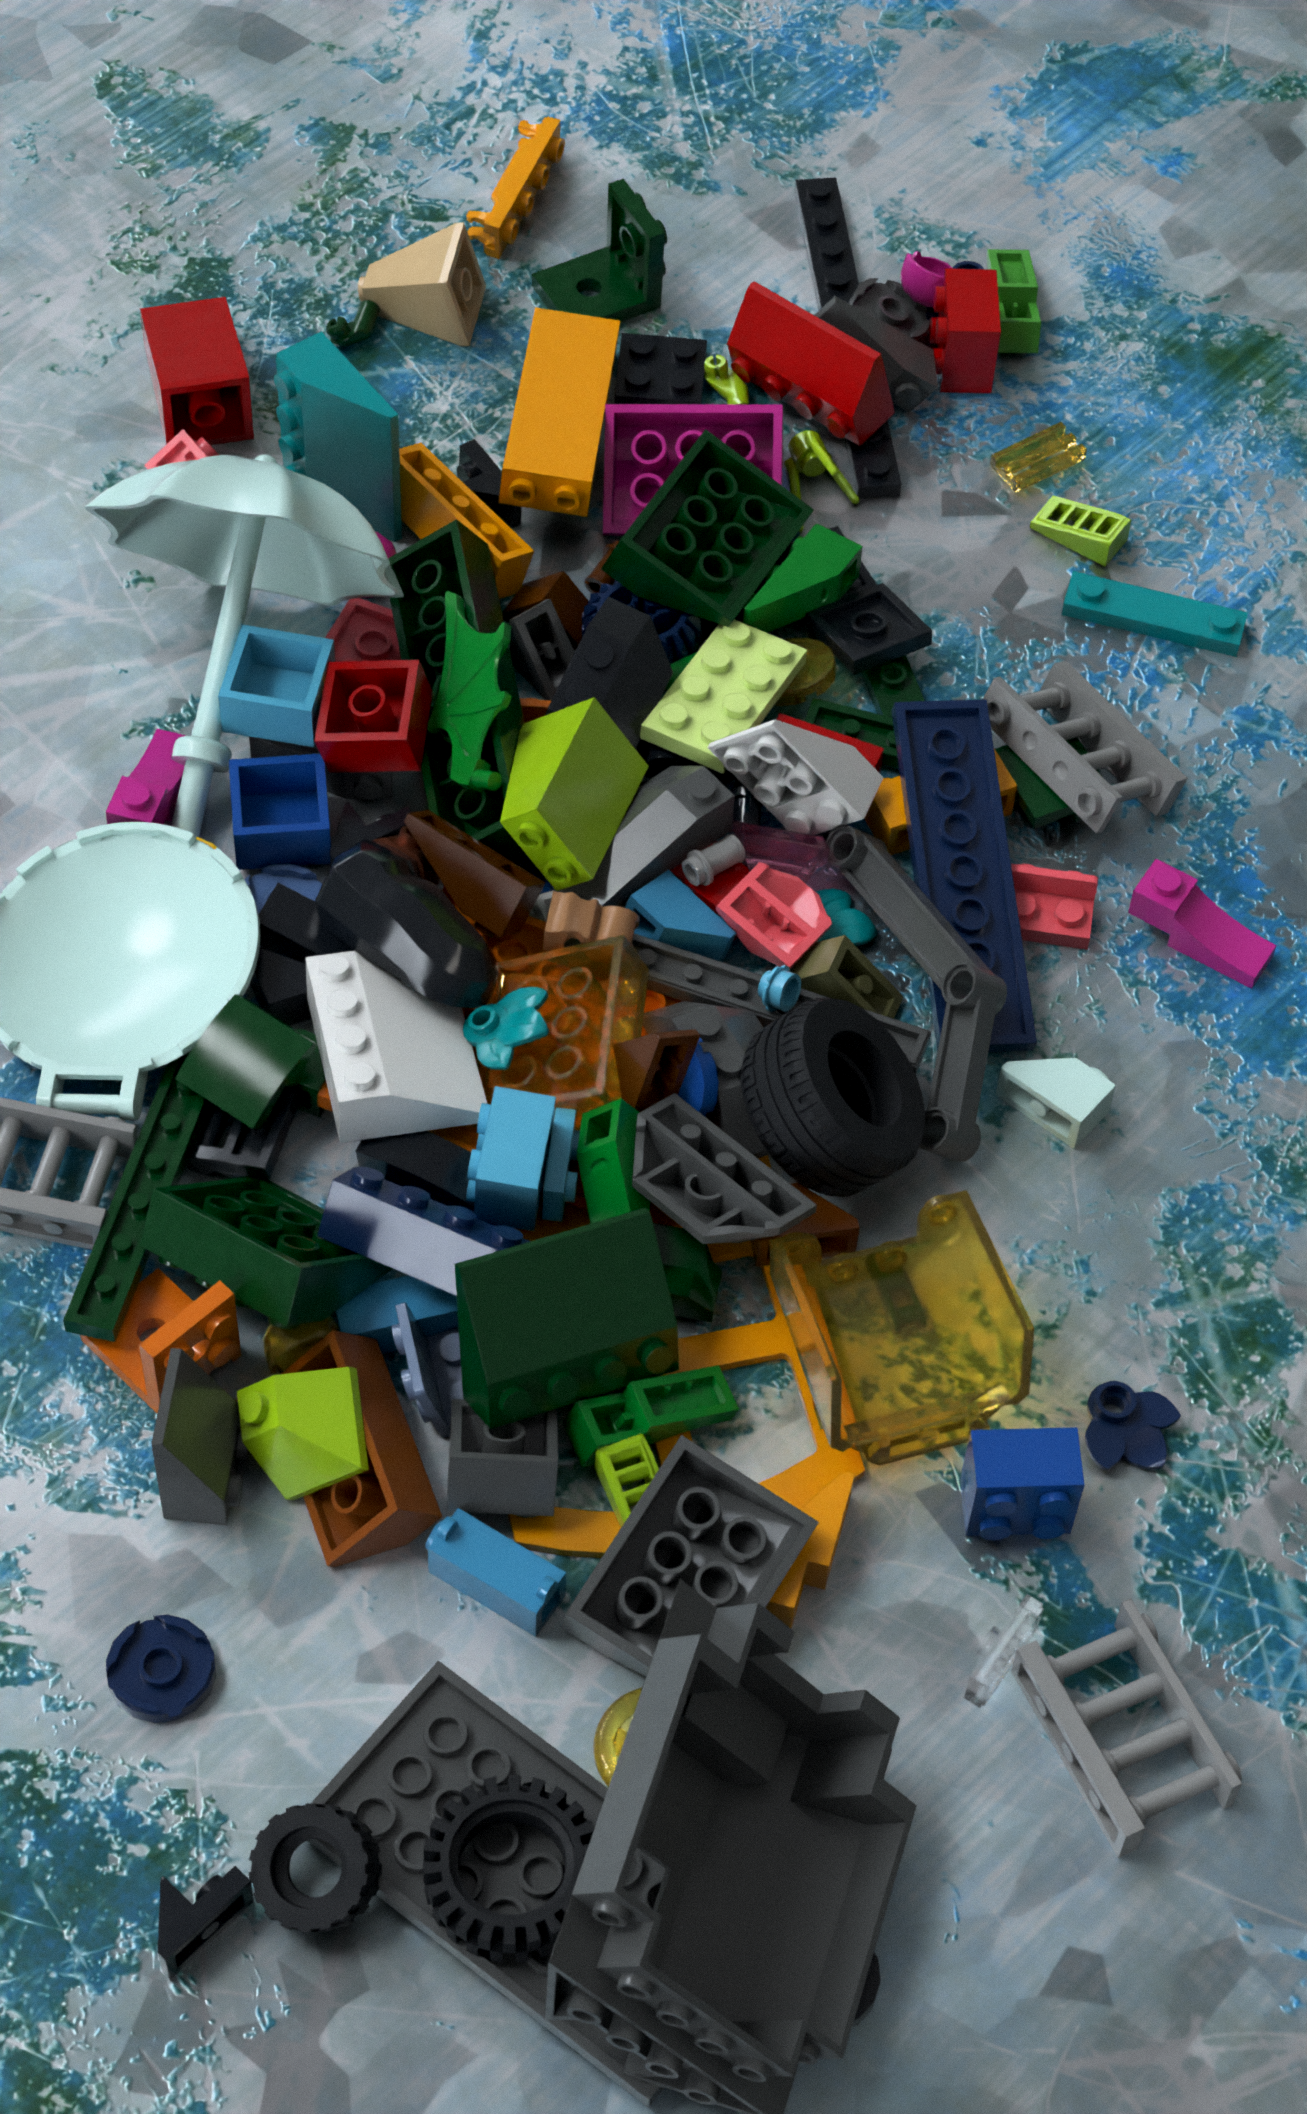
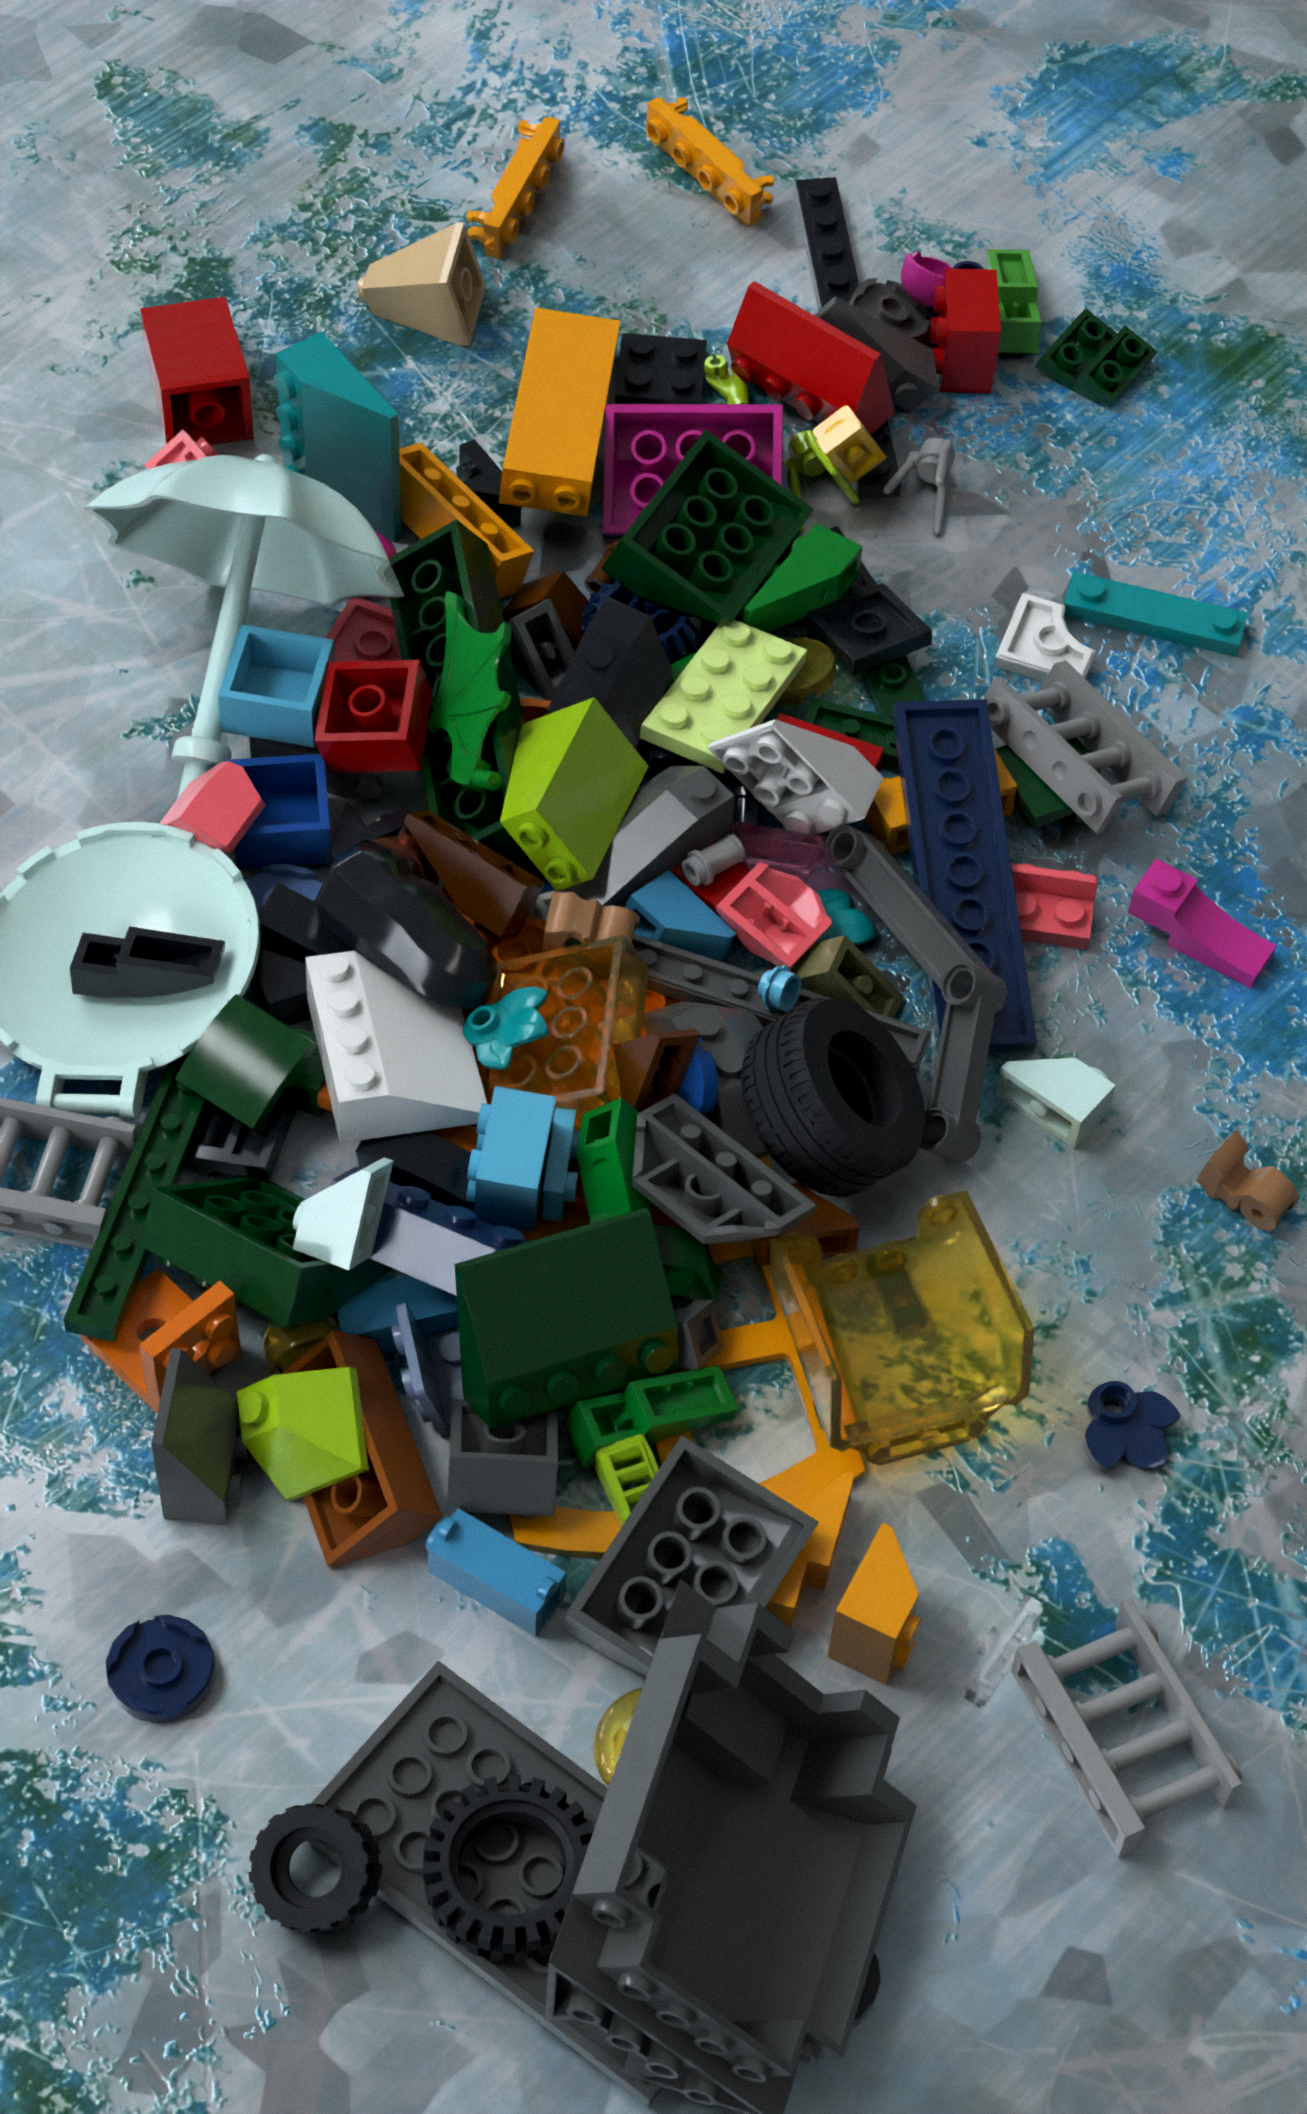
(143, 964): none -> black slope
(152, 787): dark pink slope -> none
(190, 1927): black slope -> none
(217, 806): none -> coral slope
(344, 1218): none -> light aqua slope
(346, 334): dark green arm -> none
(623, 273): dark green bracket -> none
(698, 1334): none -> dark grey tile
(707, 159): none -> light orange piece
(848, 444): none -> yellow slope
(877, 1613): none -> light orange slope
(933, 466): none -> light grey plant
(1021, 1482): blue piece -> none
(1033, 452): clear yellow tile -> none
(1039, 639): none -> white tile
(1096, 359): none -> dark green slope
(1100, 543): lime slope -> none
(1259, 1193): none -> medium nougat leg

